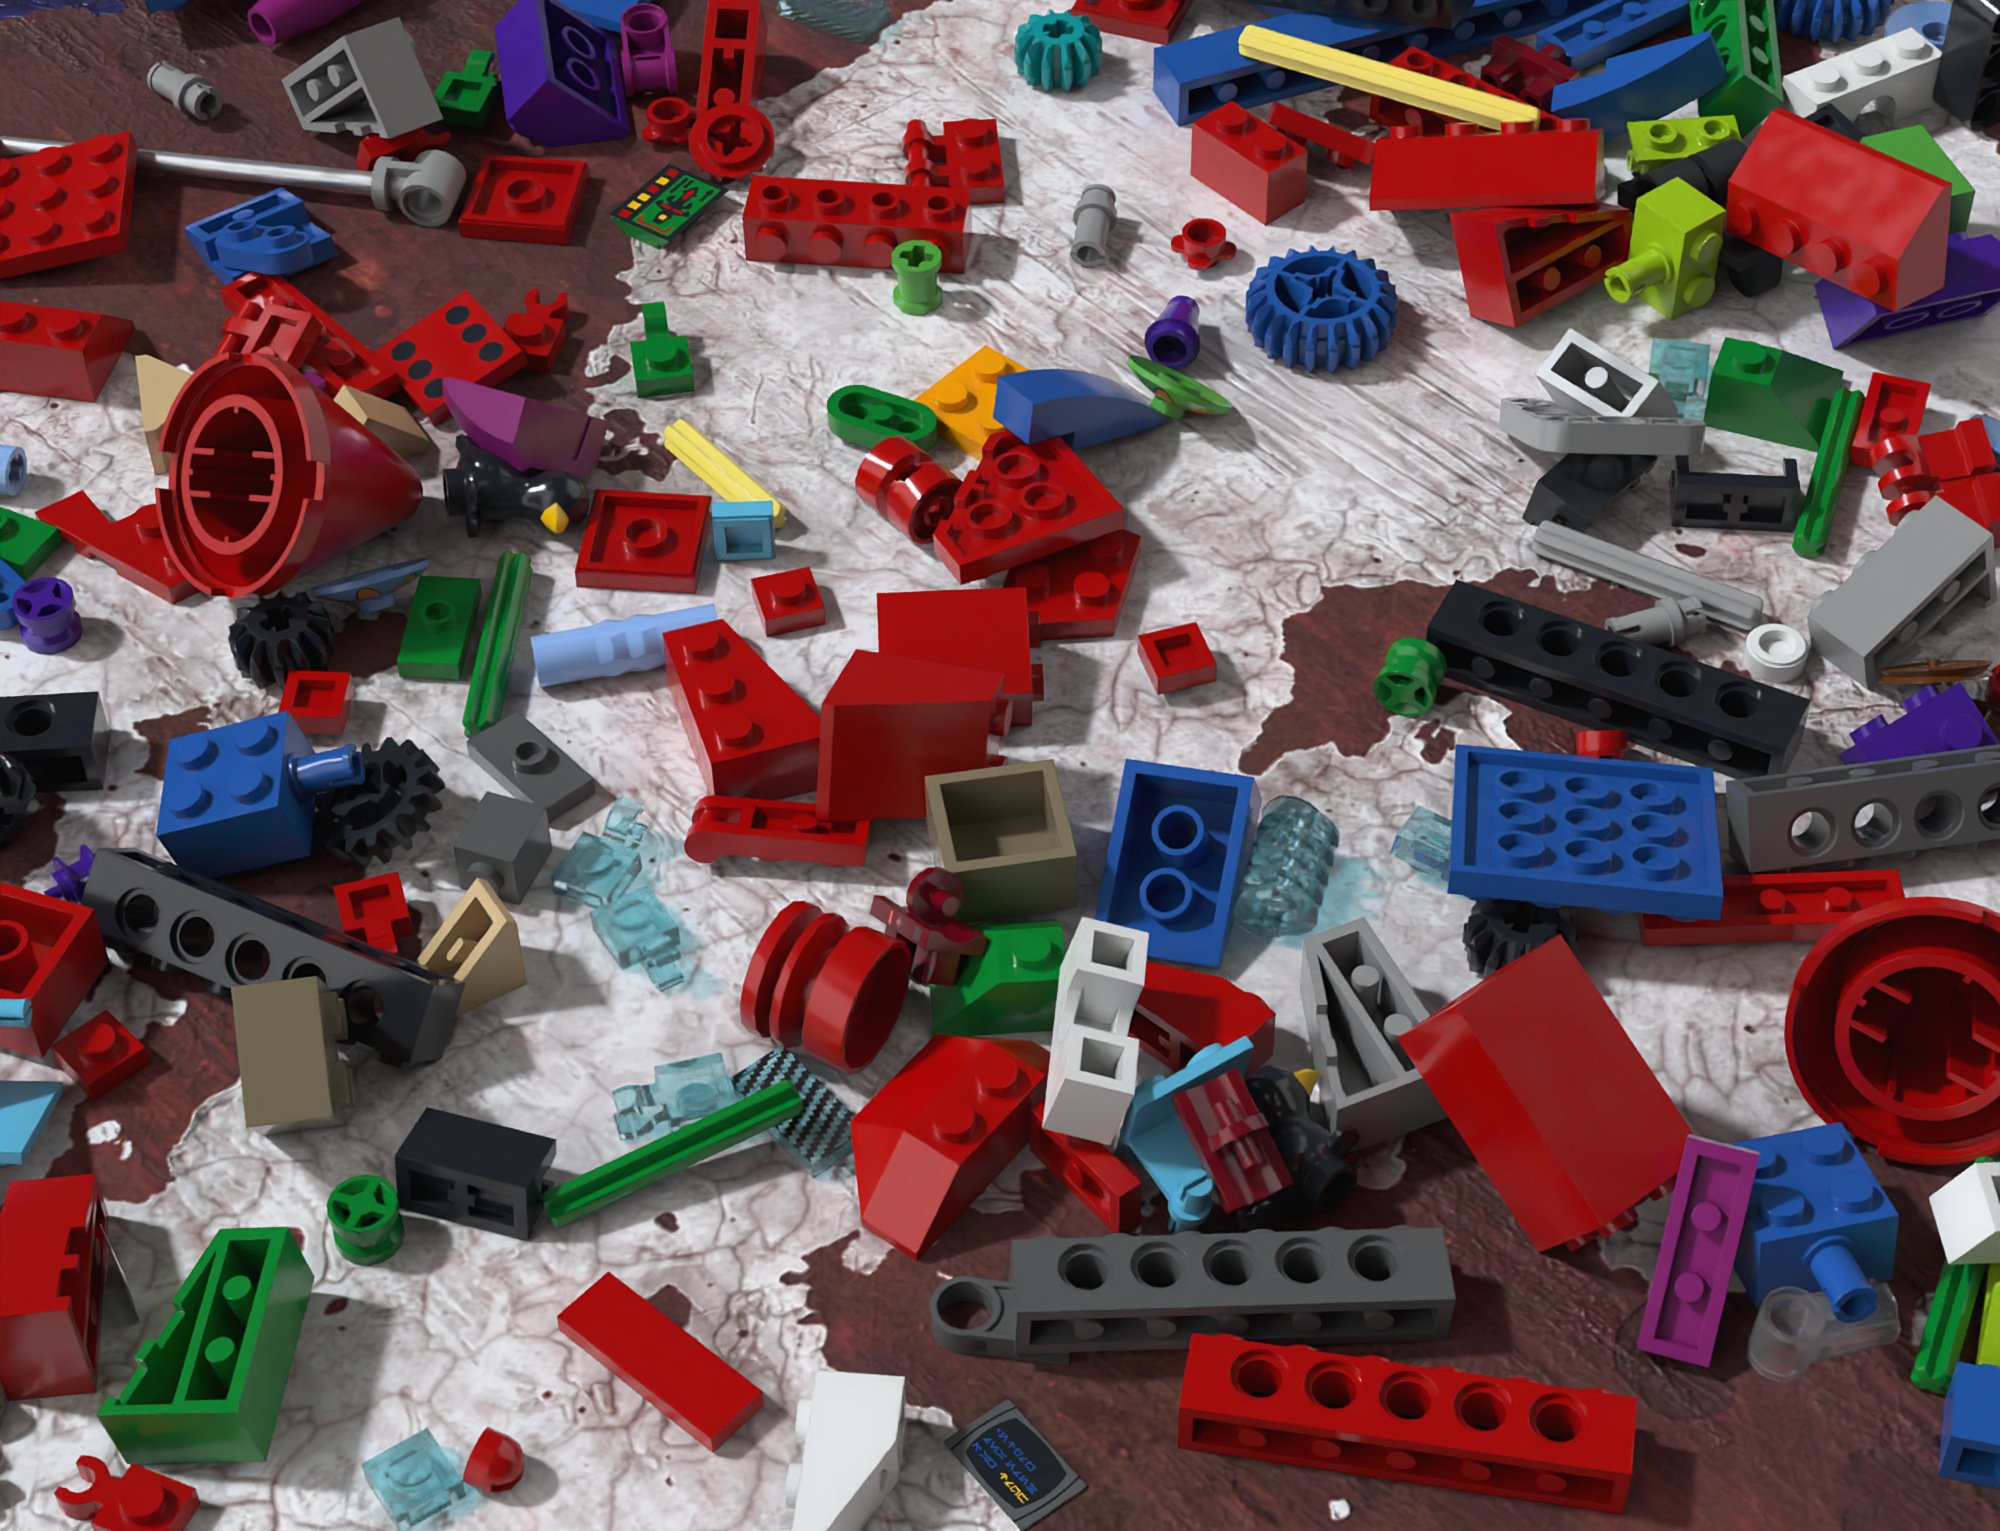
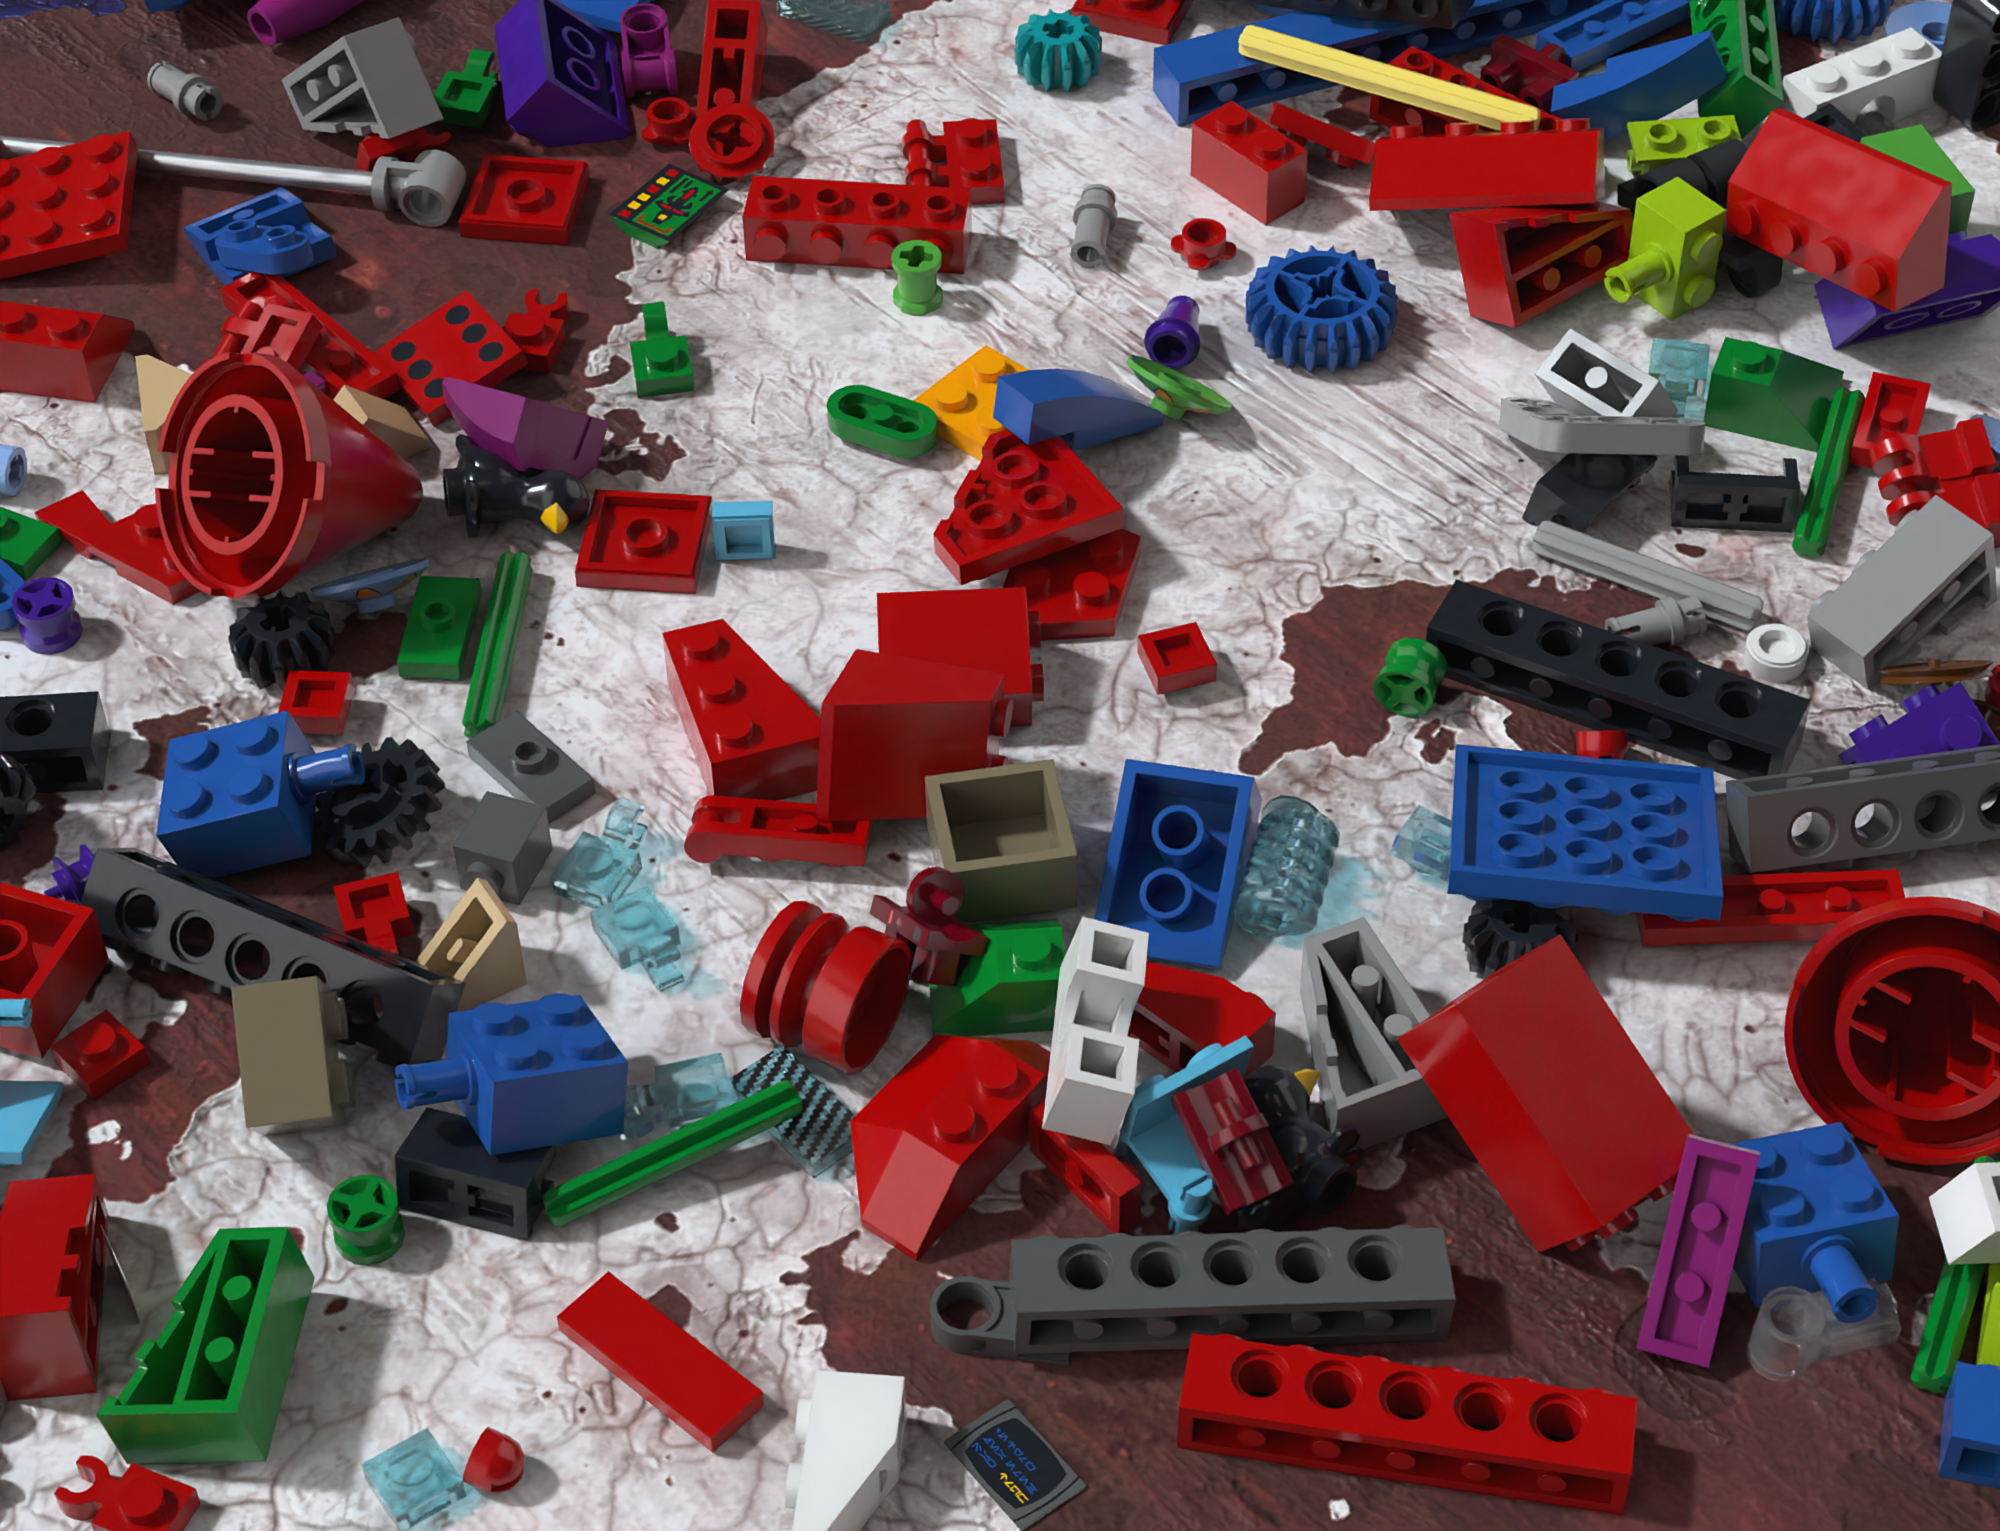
(526, 1074): none -> blue brick
(610, 646): light blue axle -> none
(717, 468): light yellow axle -> none
(788, 601): red plate -> none
(907, 487): red wheel -> none

